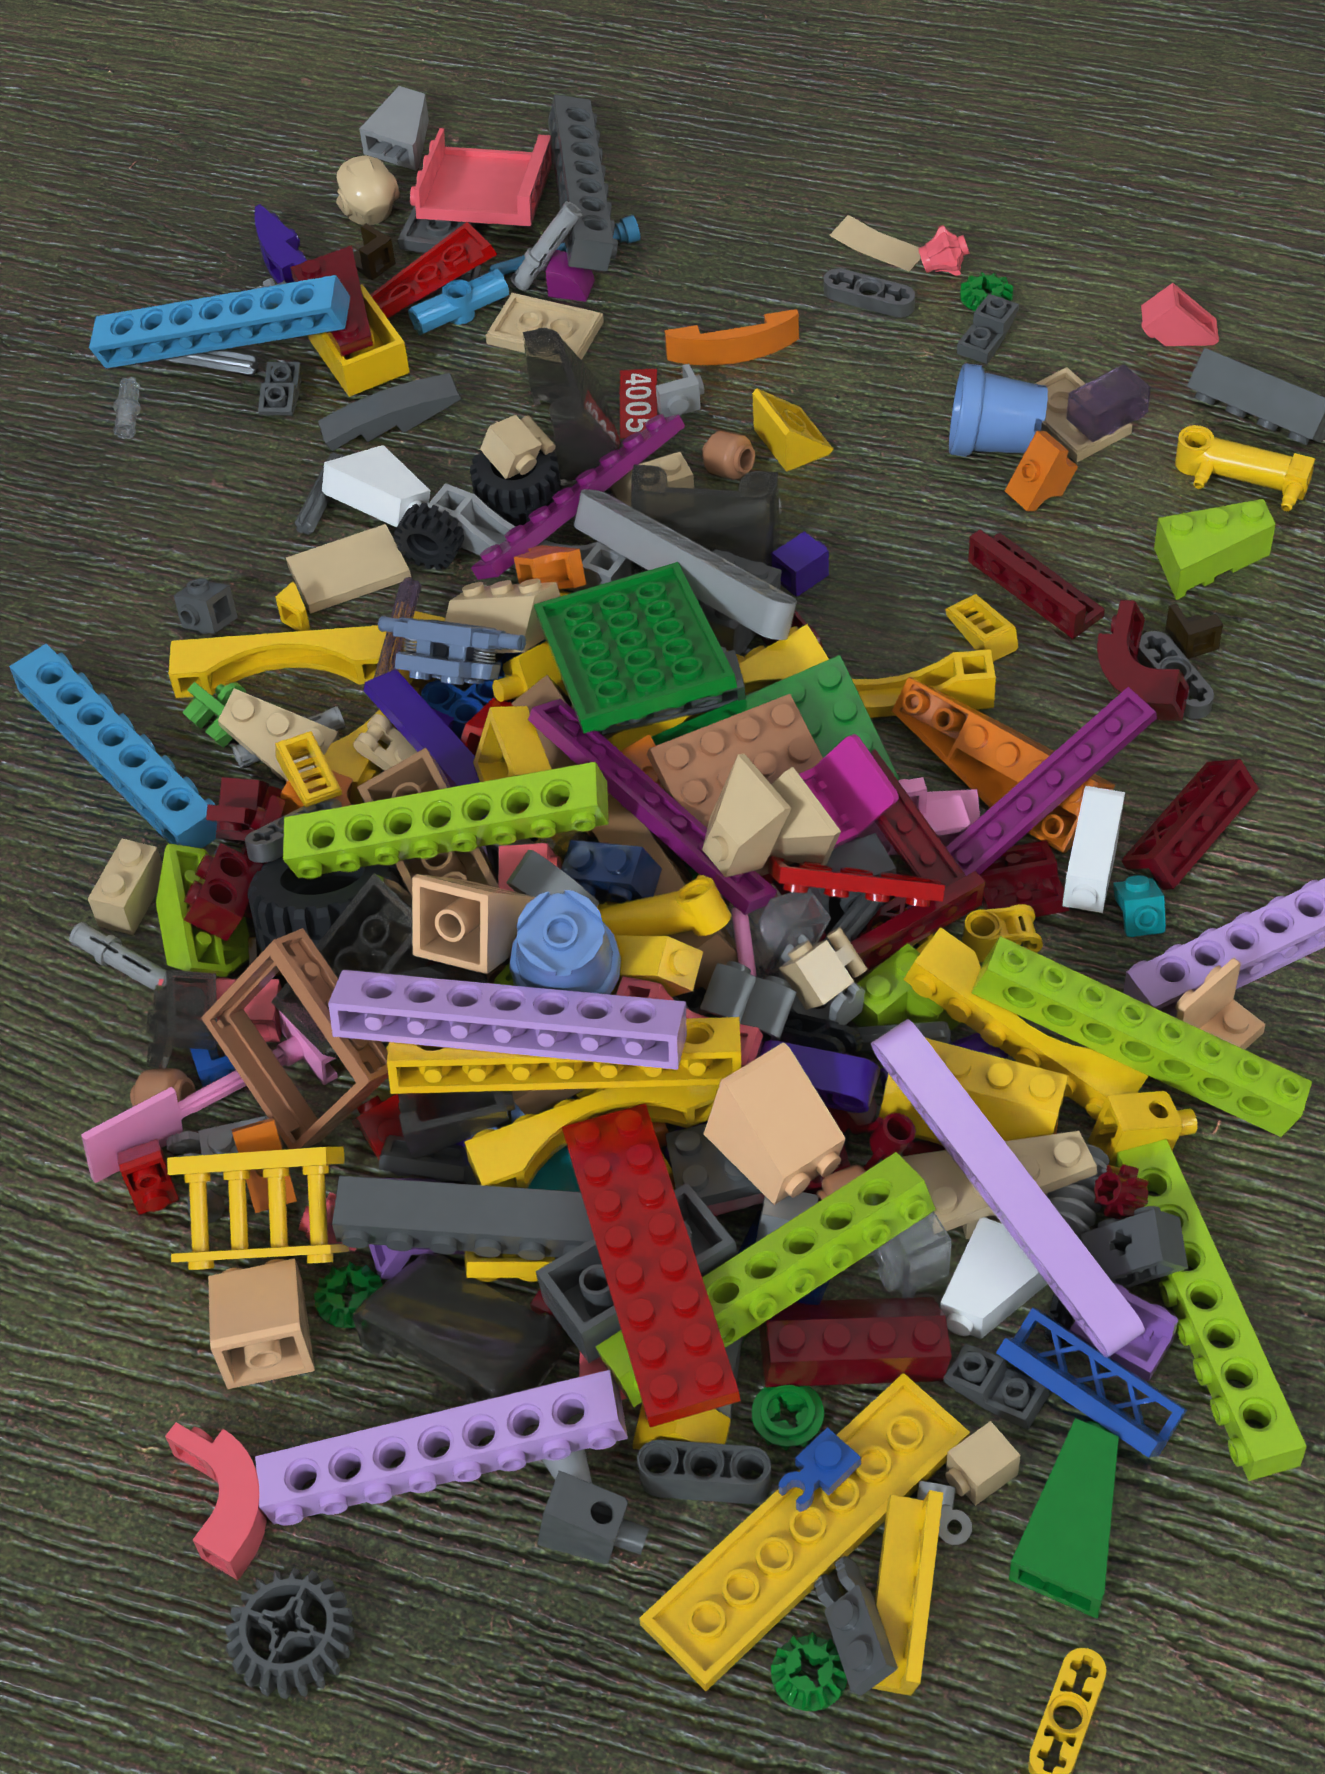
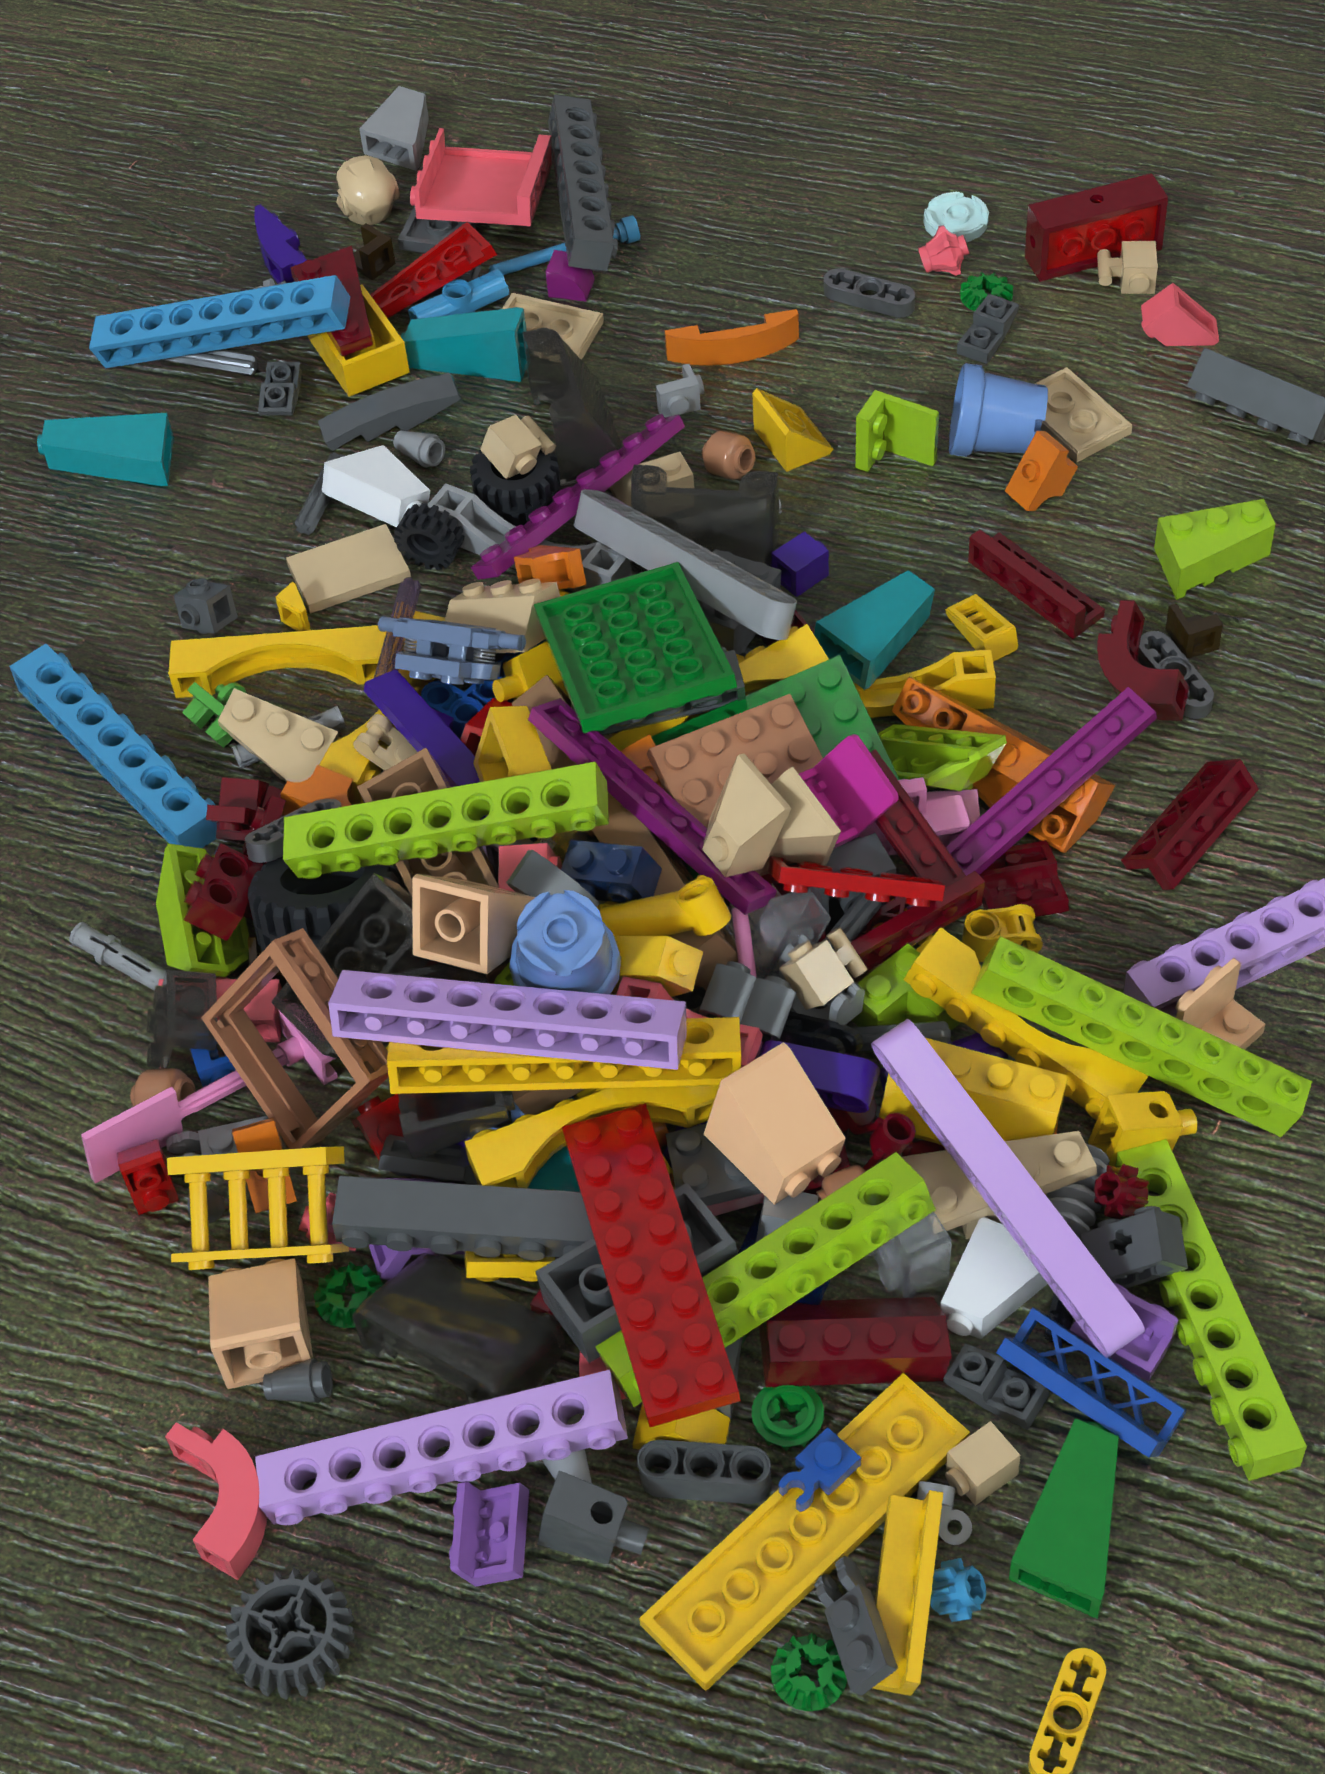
(111, 447): none -> teal slope
(126, 887): tan brick -> none
(127, 408): clear axle -> none
(299, 747): yellow slope -> none
(300, 1382): none -> dark grey cone
(421, 447): none -> light grey cone
(470, 344): none -> teal slope
(489, 1533): none -> medium lavender bracket
(538, 257): light grey pin -> none
(637, 400): red sticker -> none
(876, 244): tan sticker -> none
(876, 626): none -> teal slope
(895, 427): none -> lime bracket
(941, 756): none -> lime wedge
(957, 214): none -> light aqua tile
(957, 1590): none -> dark azure gear
(1073, 228): none -> dark red brick
(1093, 849): white slope -> none
(1108, 403): clear purple brick -> none
(1135, 267): none -> tan brick
(1141, 905): teal bracket -> none
(1204, 454): yellow piece -> none

